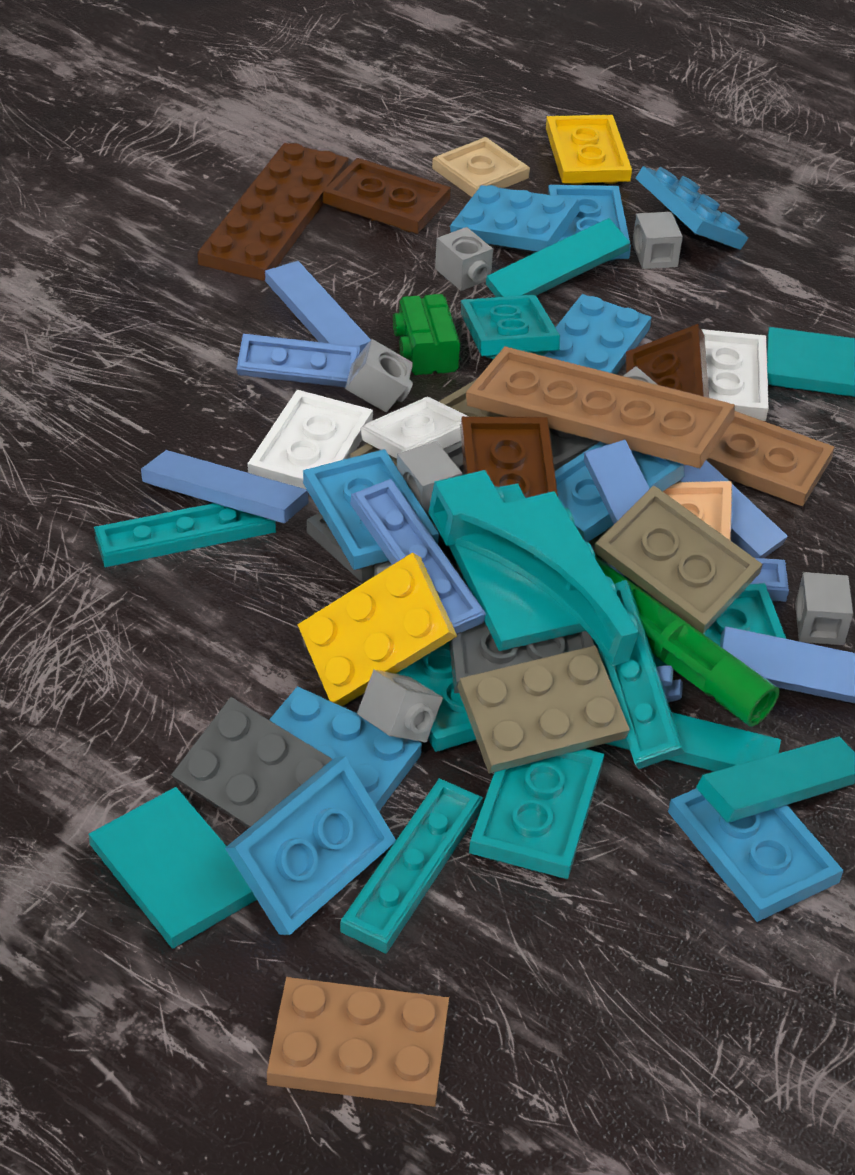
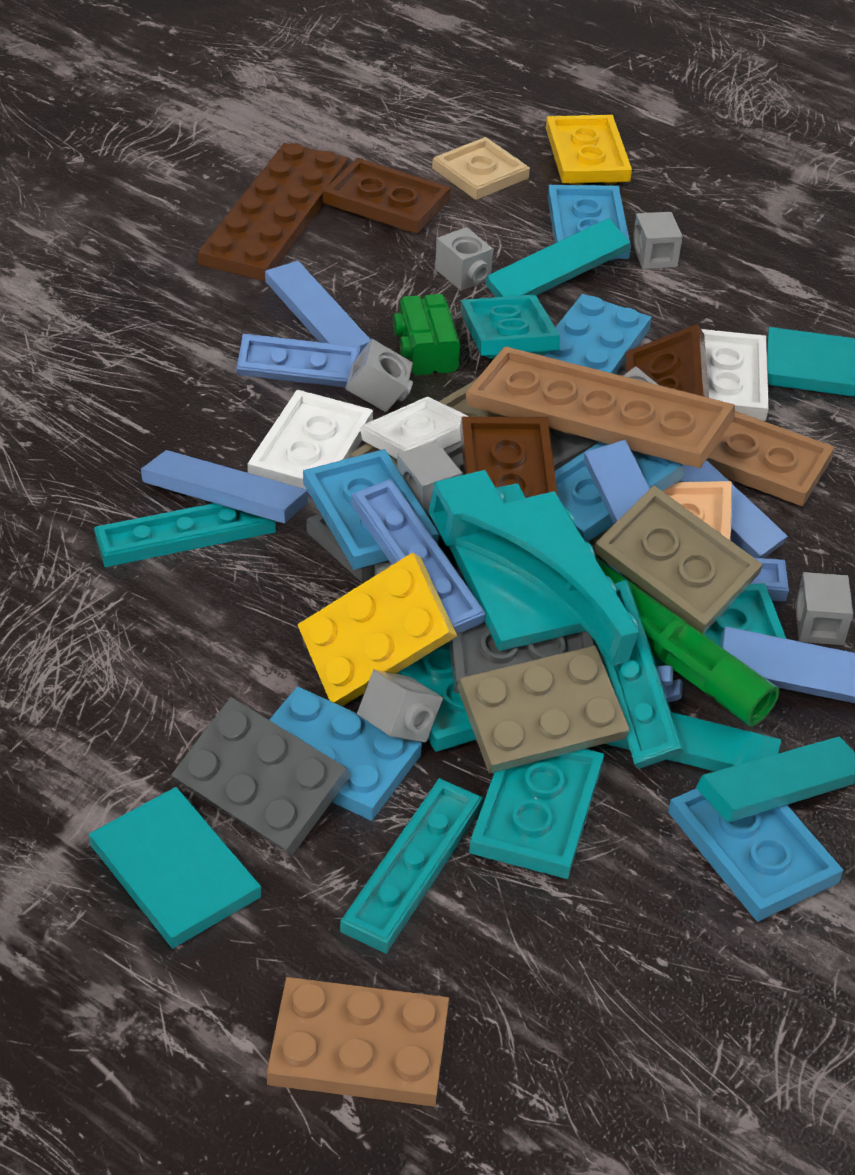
(311, 845): dark azure plate -> none
(517, 217): dark azure plate -> none
(693, 209): dark azure plate -> none

